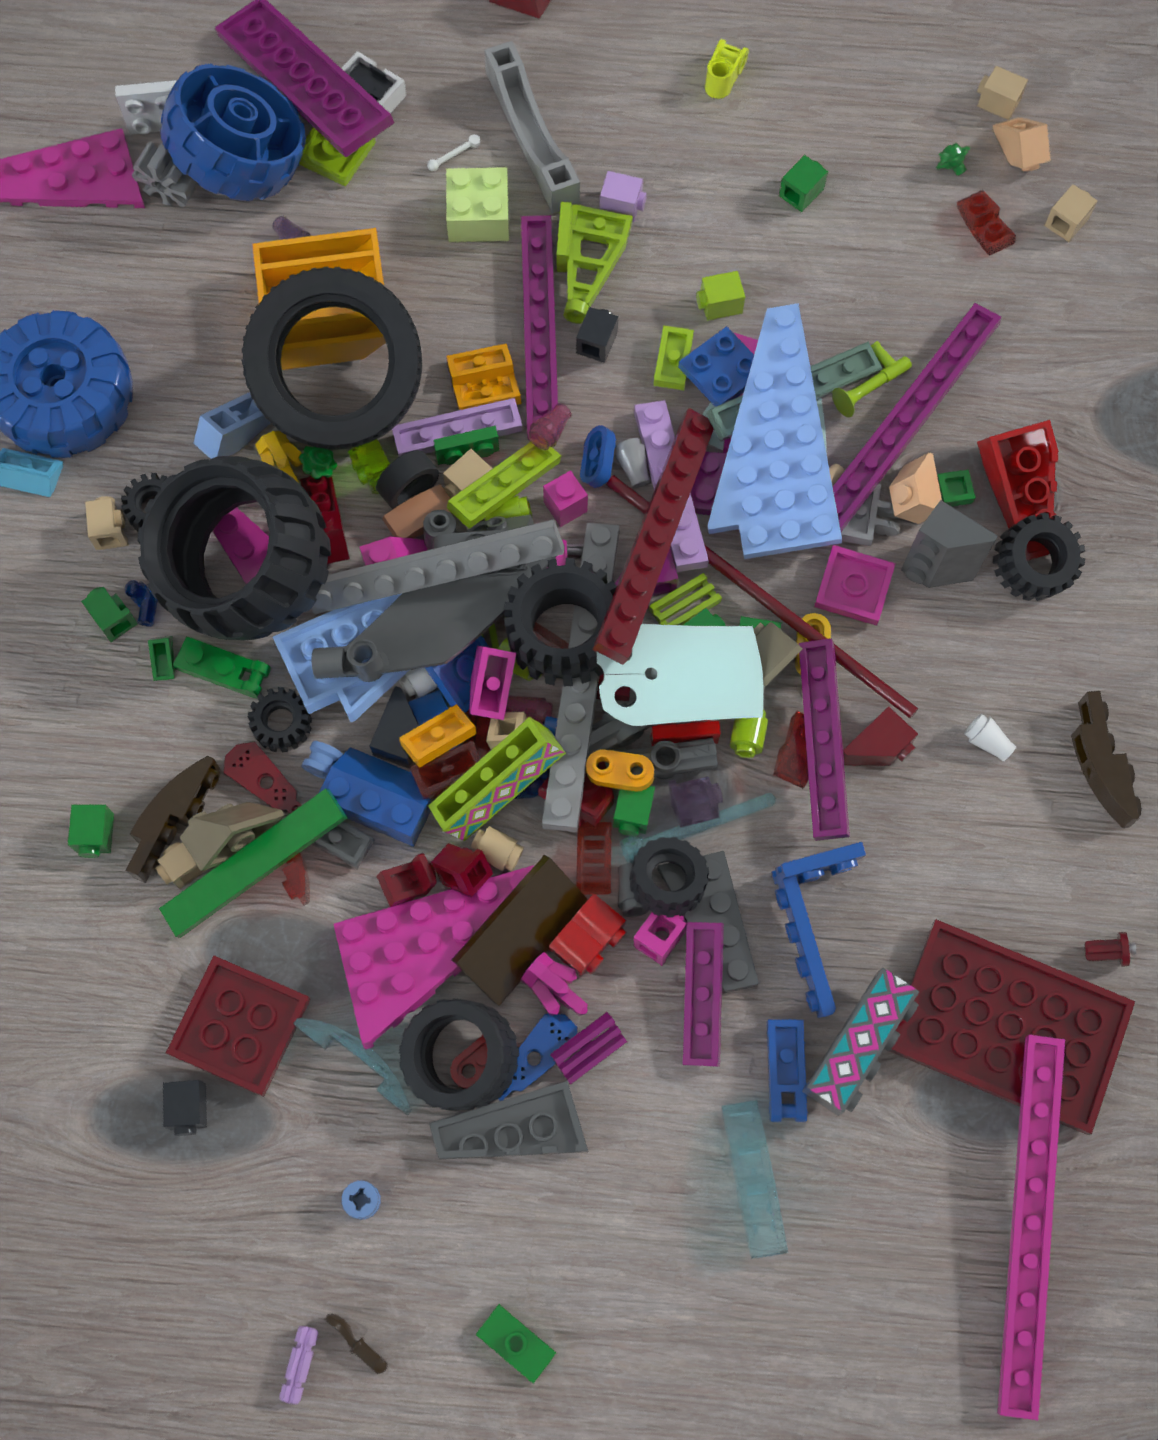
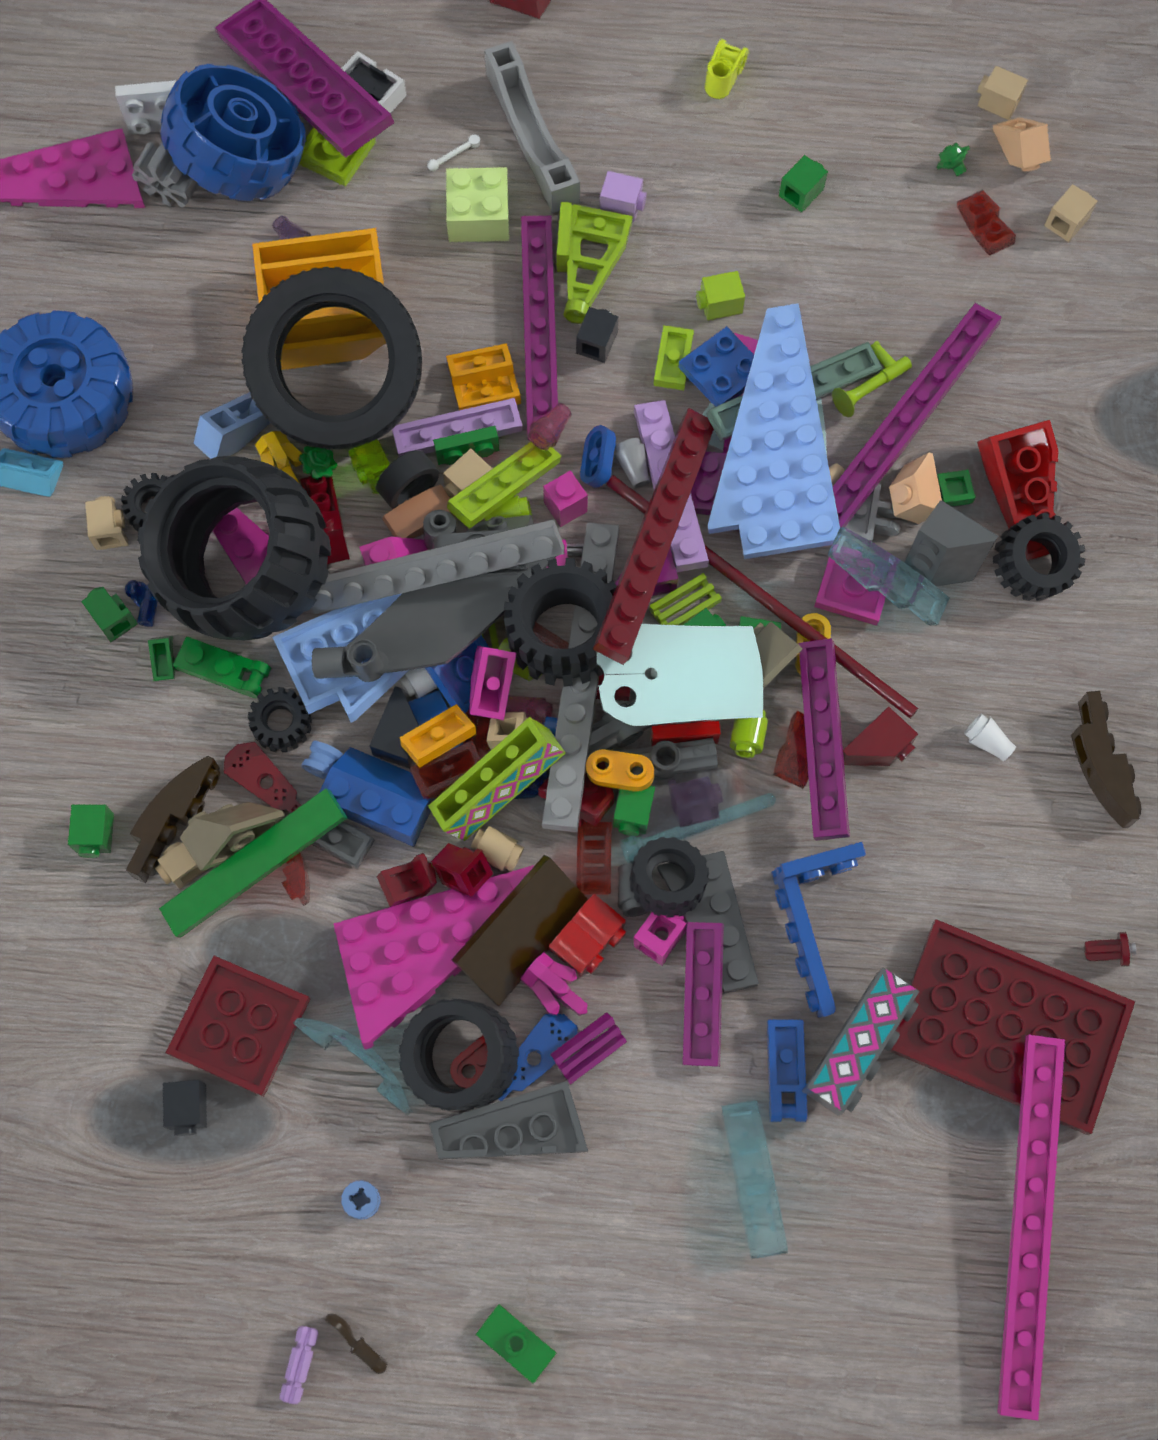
(889, 575): none -> clear light blue slope

